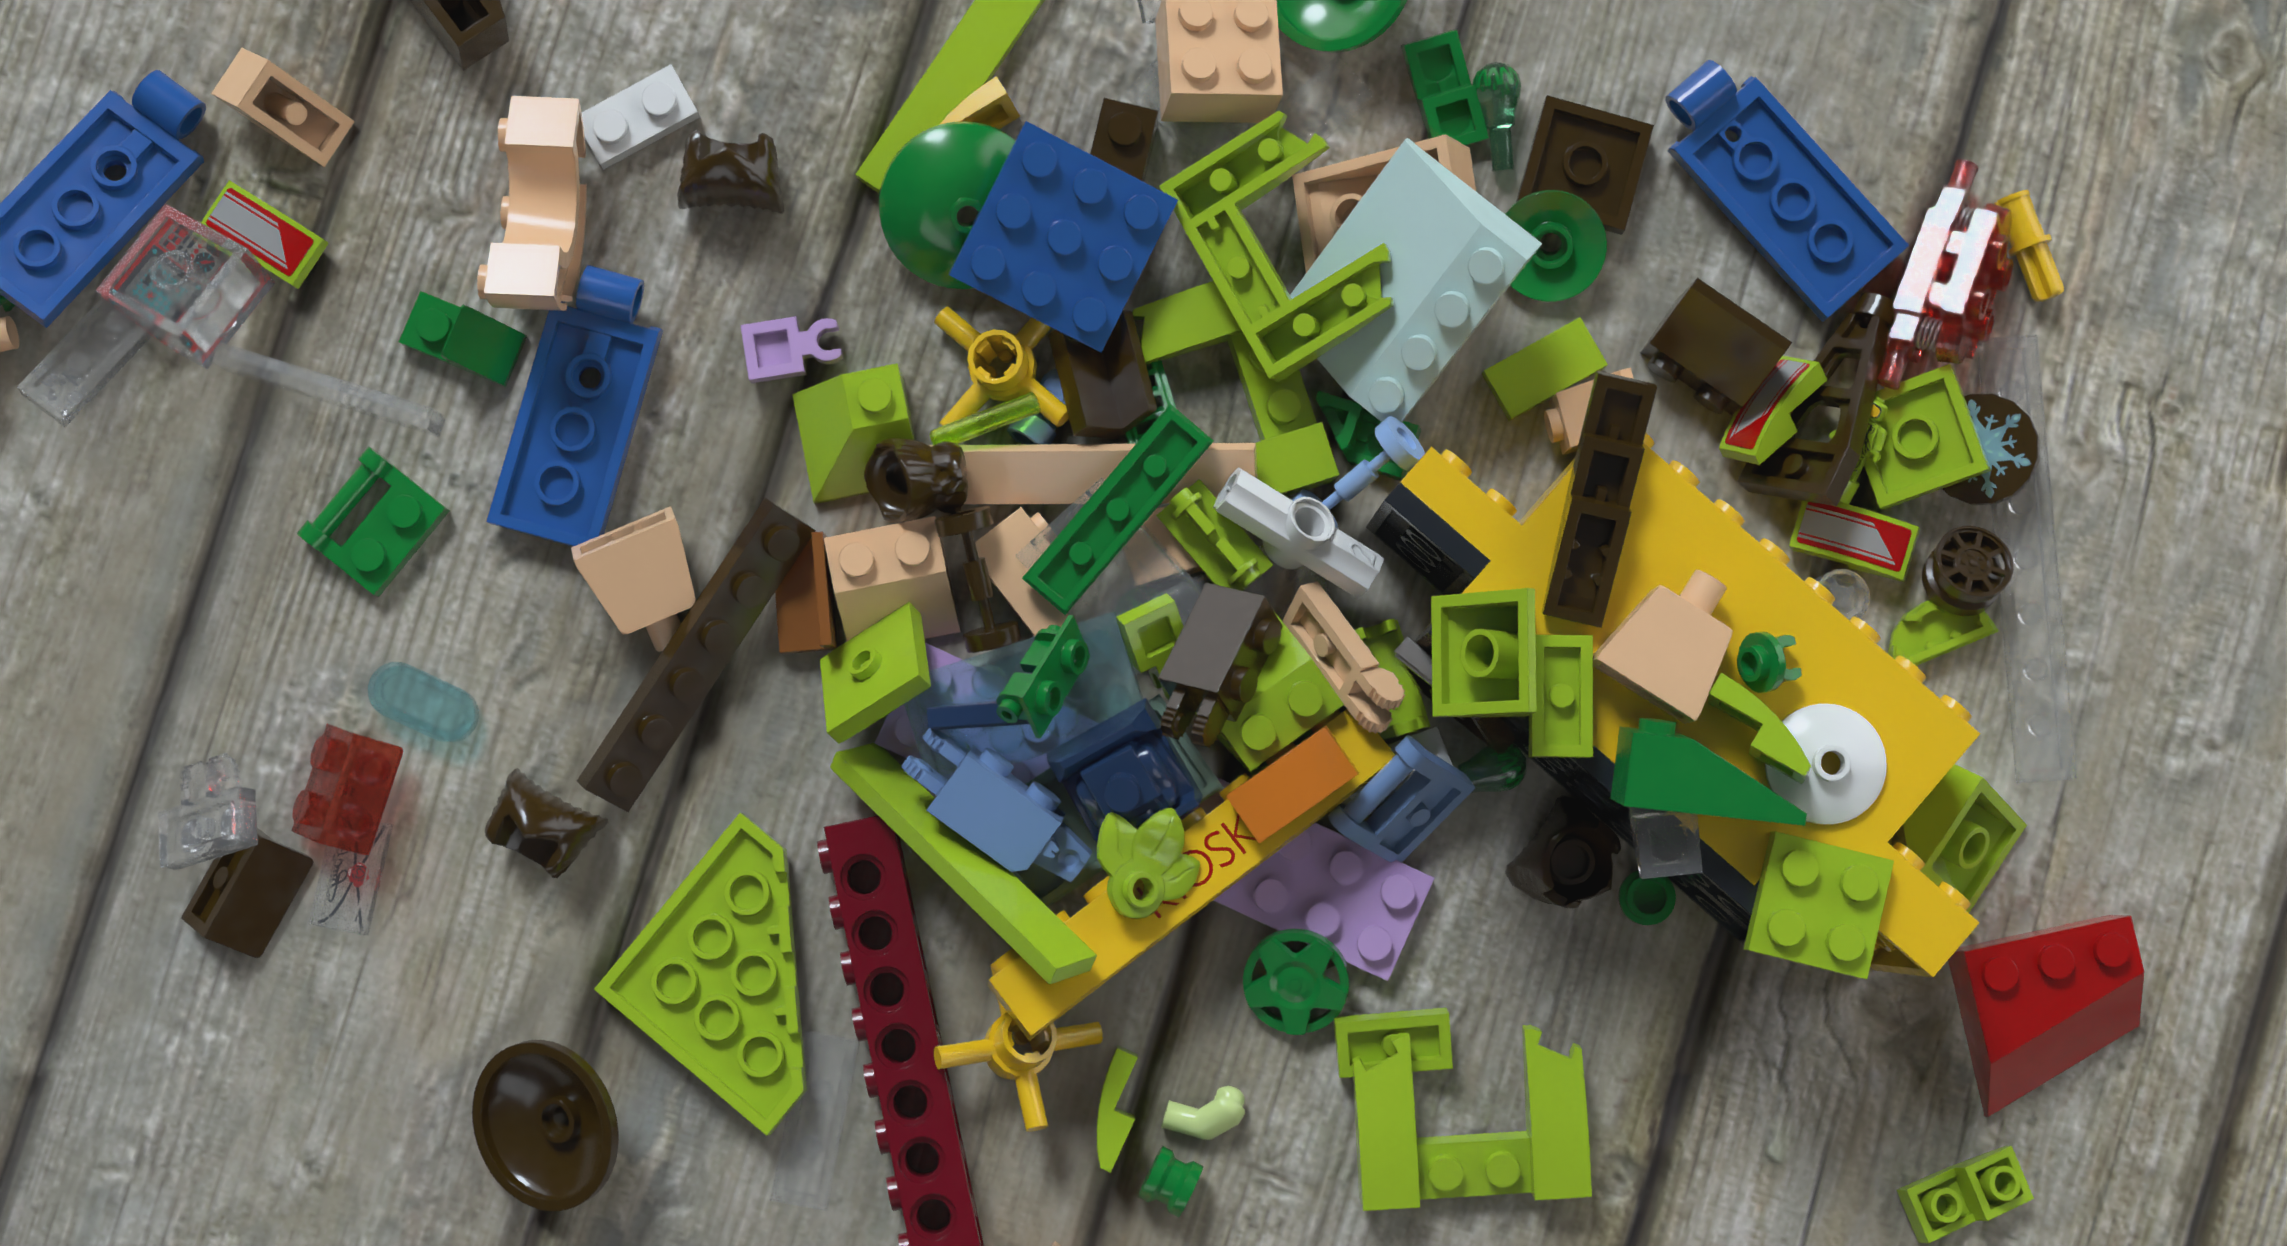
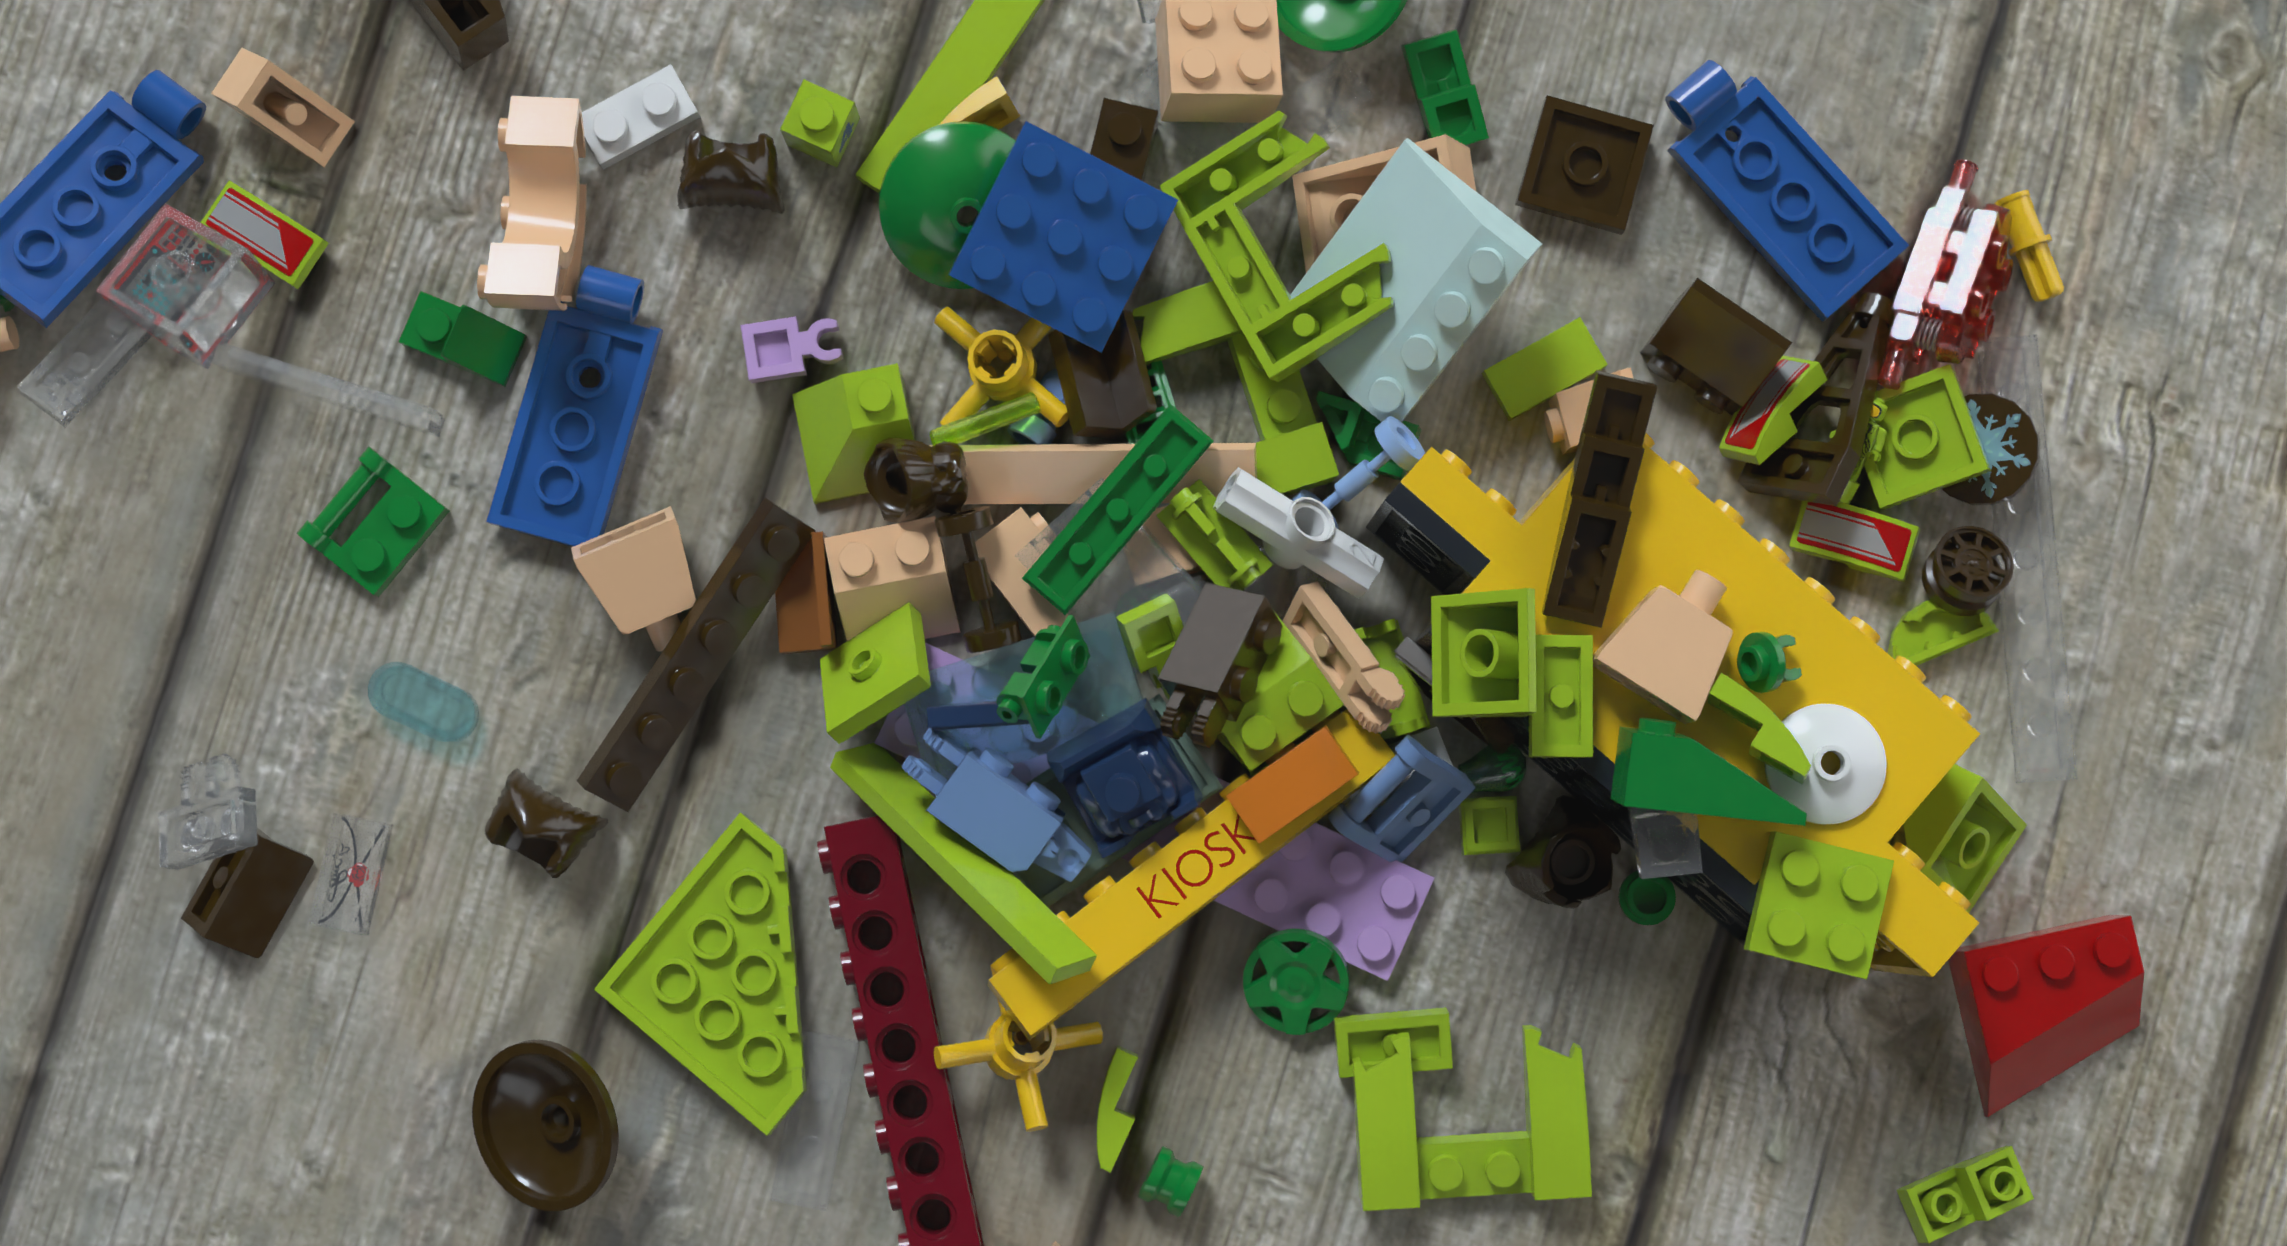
(346, 790): clear red bracket -> none
(820, 123): none -> lime brick
(1148, 855): lime plate -> none
(1211, 1119): yellowish green arm -> none
(1489, 825): none -> lime tile
(1498, 94): clear green piece -> none
(1582, 249): green dish -> none
(1849, 591): clear wheel -> none

